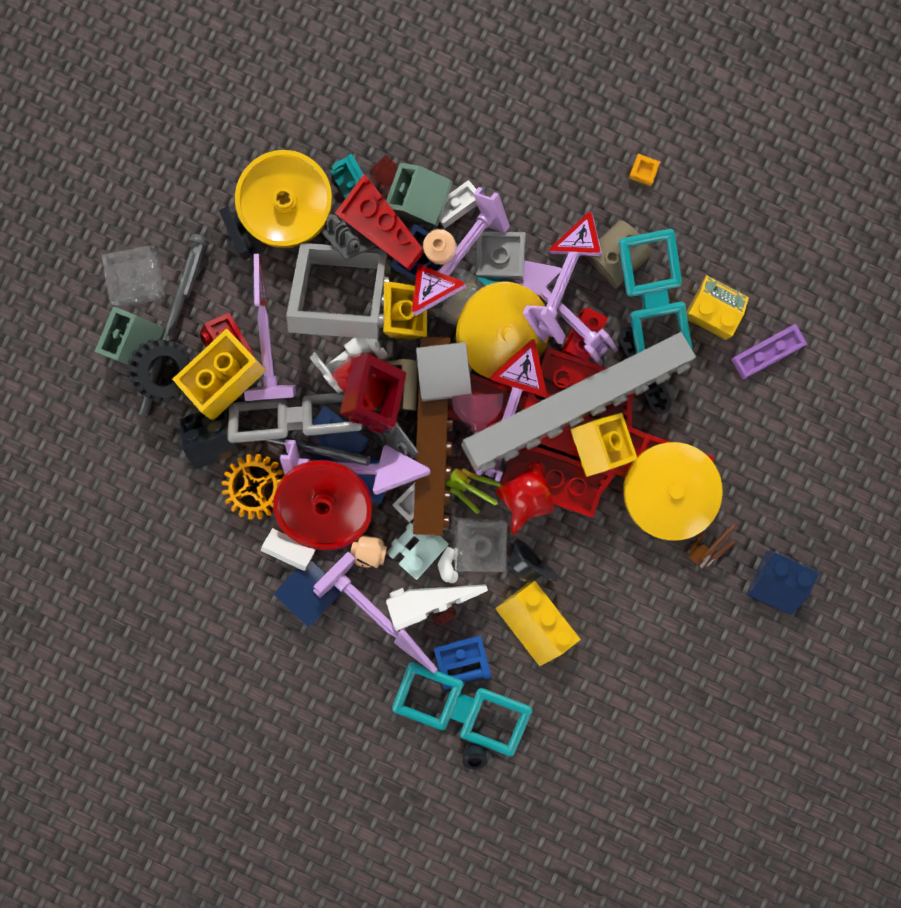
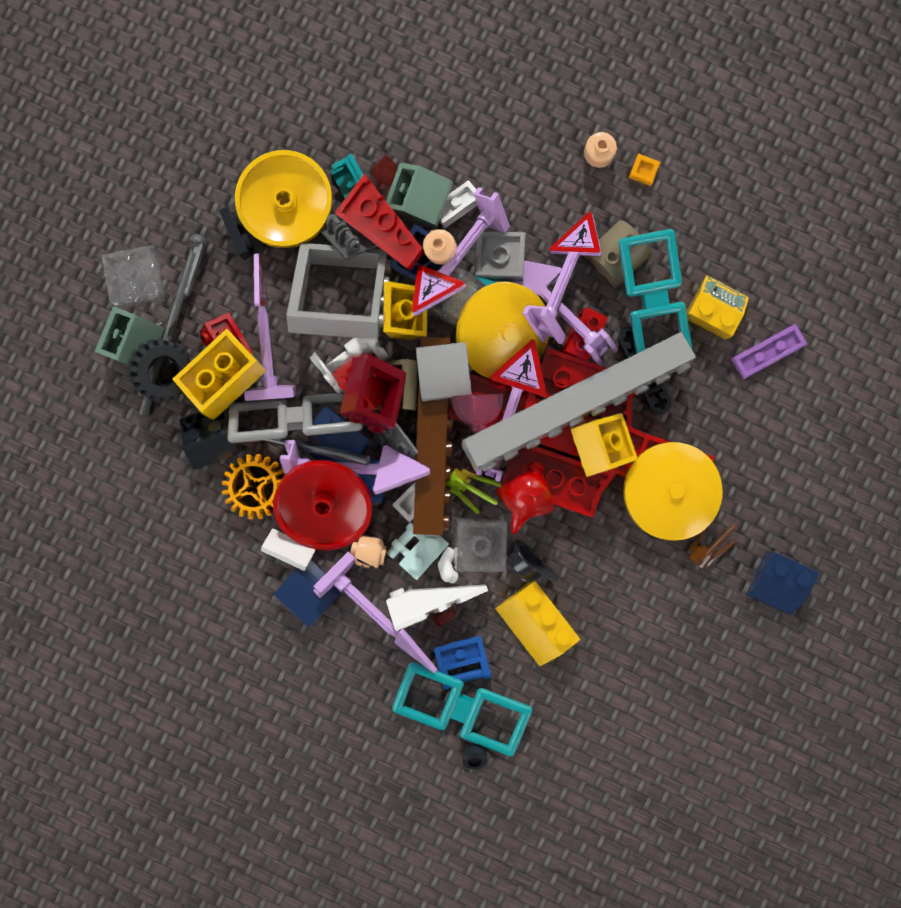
(600, 149): none -> light nougat head

